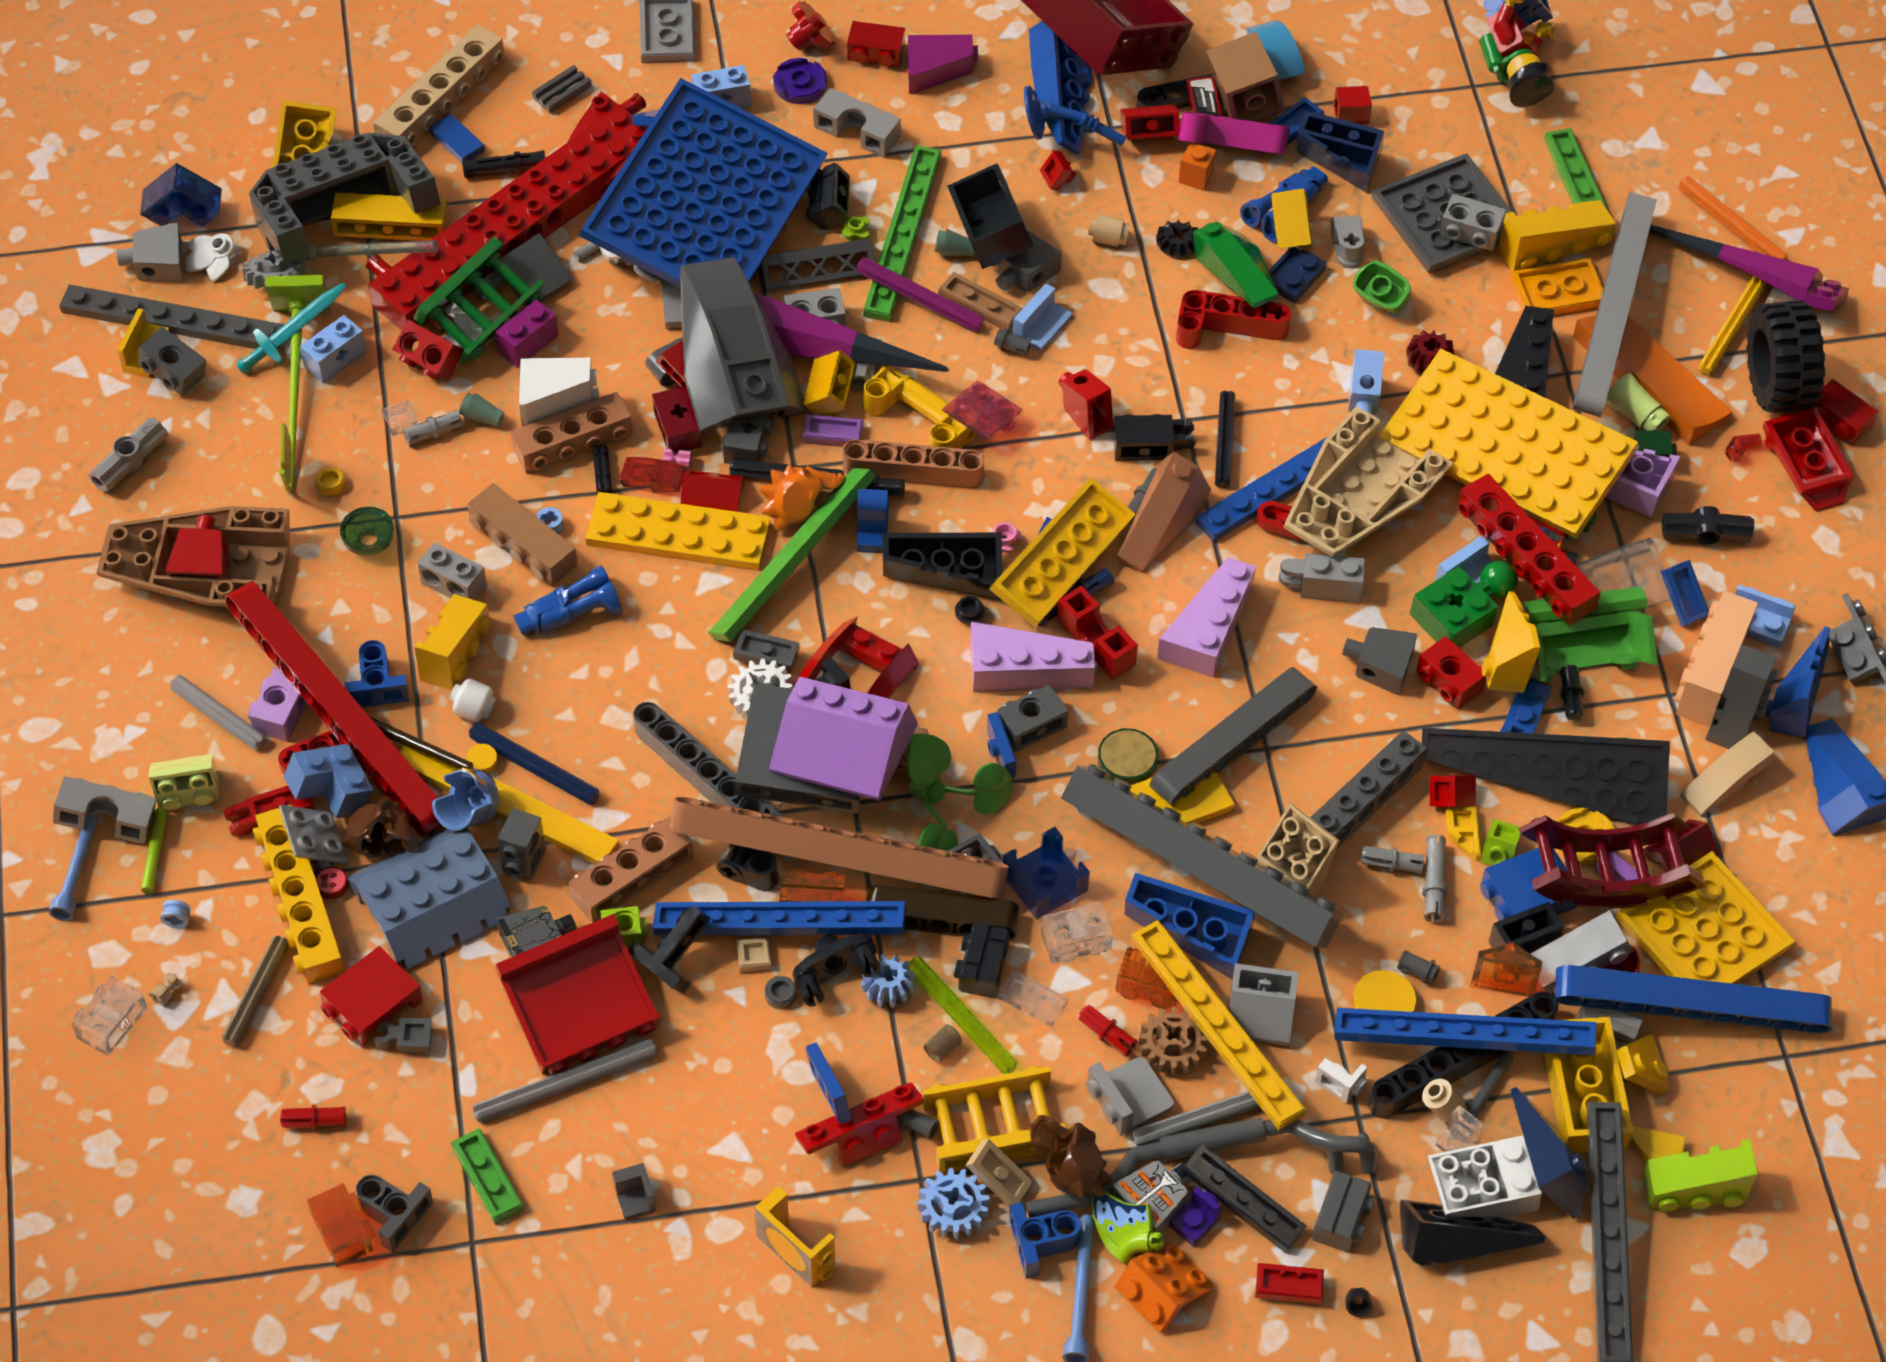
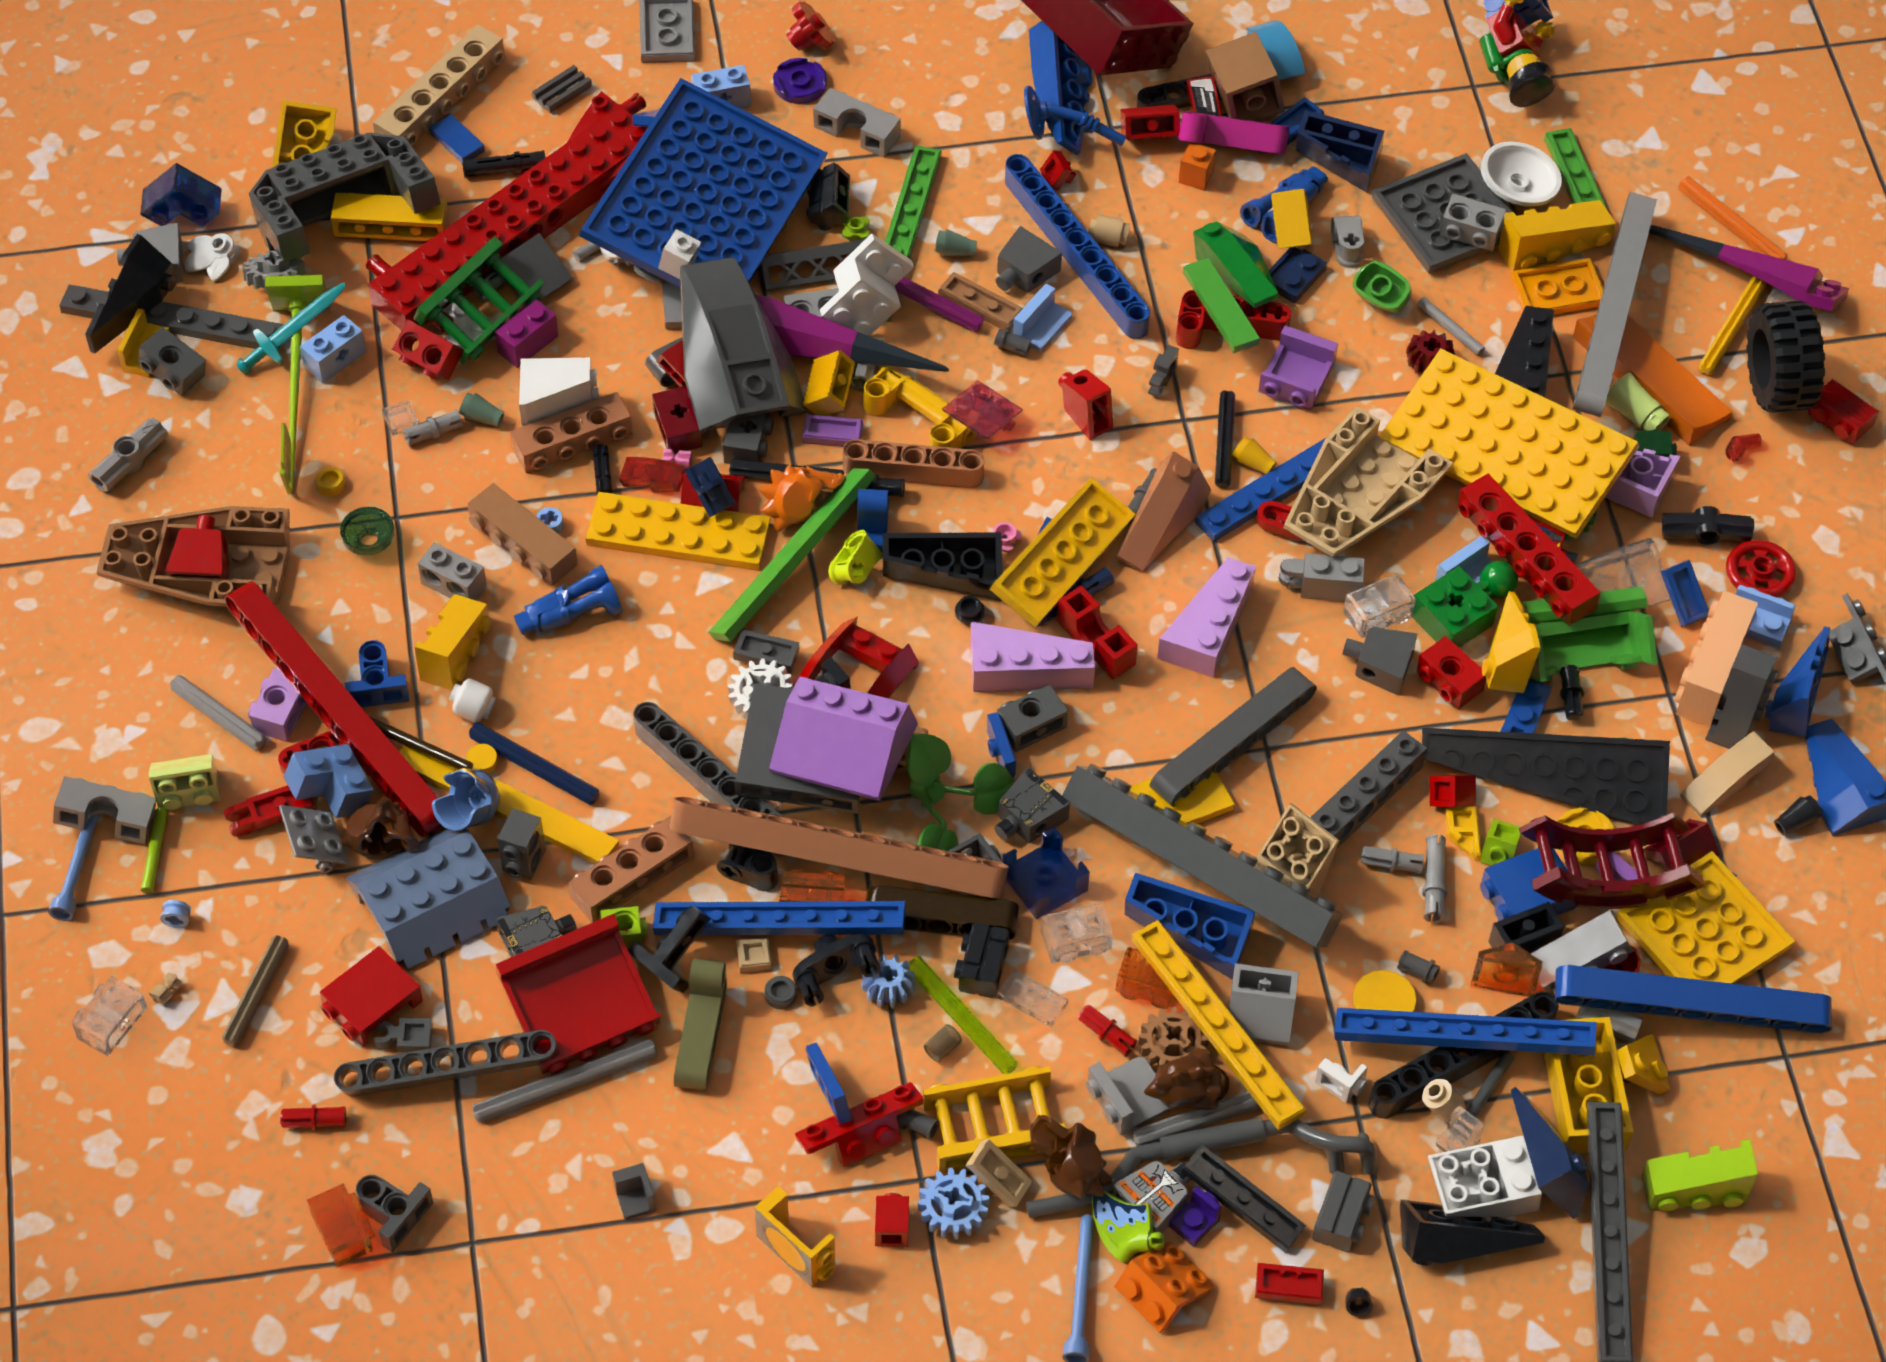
(141, 285): none -> black wedge
(315, 962): yellow brick -> none
(332, 882): tile -> none
(370, 249): clear light blue bar -> none
(431, 1060): none -> dark grey beam
(487, 1176): bright green tile -> none
(678, 251): none -> white brick
(701, 1024): none -> olive beam
(710, 487): none -> dark blue hips
(854, 559): none -> neon yellow piece
(867, 286): none -> white bracket
(876, 43): red brick -> none
(892, 1220): none -> red brick
(939, 59): magenta slope -> none
(990, 216): black piece -> none
(1030, 808): none -> dark grey torso
(1046, 1228): blue tile -> none
(1077, 246): none -> blue beam
(1128, 755): pearl gold tile -> none
(1150, 436): black hinge -> none
(1165, 367): none -> dark grey plate
(1175, 246): black gear -> none
(1190, 1082): none -> reddish brown head
(1221, 305): none -> bright green tile
(1253, 455): none -> yellow cone
(1298, 368): none -> medium lavender panel
(1353, 104): red panel -> none
(1366, 380): light blue torso -> none
(1379, 604): none -> clear brick
(1451, 326): none -> light grey bar
(1521, 174): none -> white dish
(1656, 1143): yellow tile -> none
(1761, 562): none -> red plate
(1799, 815): none -> black cone
(1810, 457): red slope -> none

